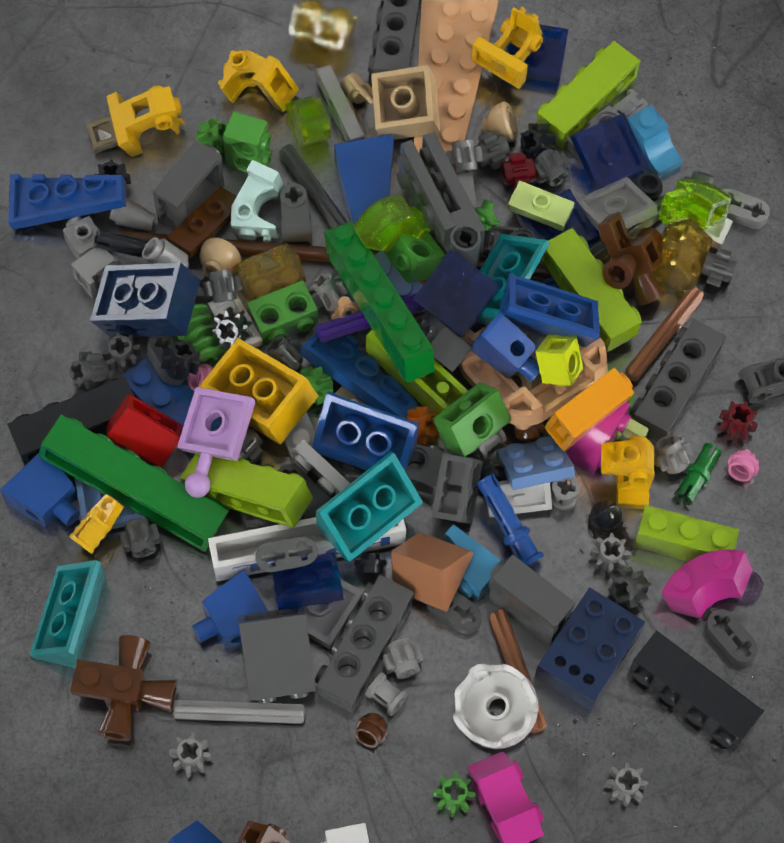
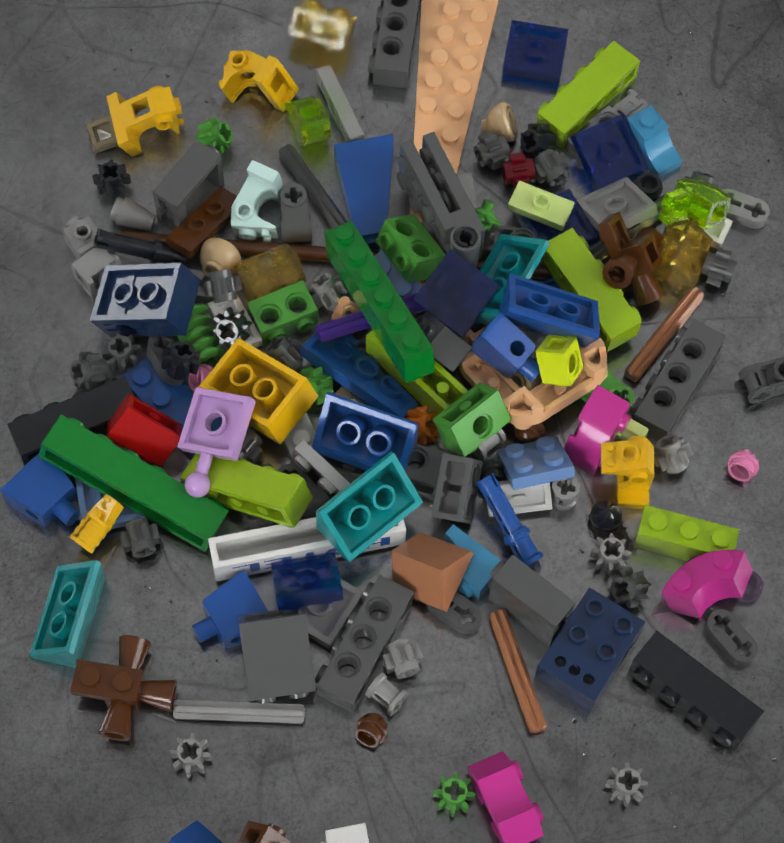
(54, 199): blue wing -> none
(163, 252): light grey brick -> none
(246, 140): bright green brick -> none
(286, 562): dark grey beam -> none
(356, 91): tan plant -> none
(370, 564): black plate -> none
(388, 220): clear neon green brick -> none
(406, 102): tan brick -> none
(464, 156): light grey gear -> none
(478, 691): white plate -> none
(520, 30): yellow tile -> none
(589, 408): light orange slope -> none
(698, 473): green pin -> none
(740, 413): dark red gear -> none

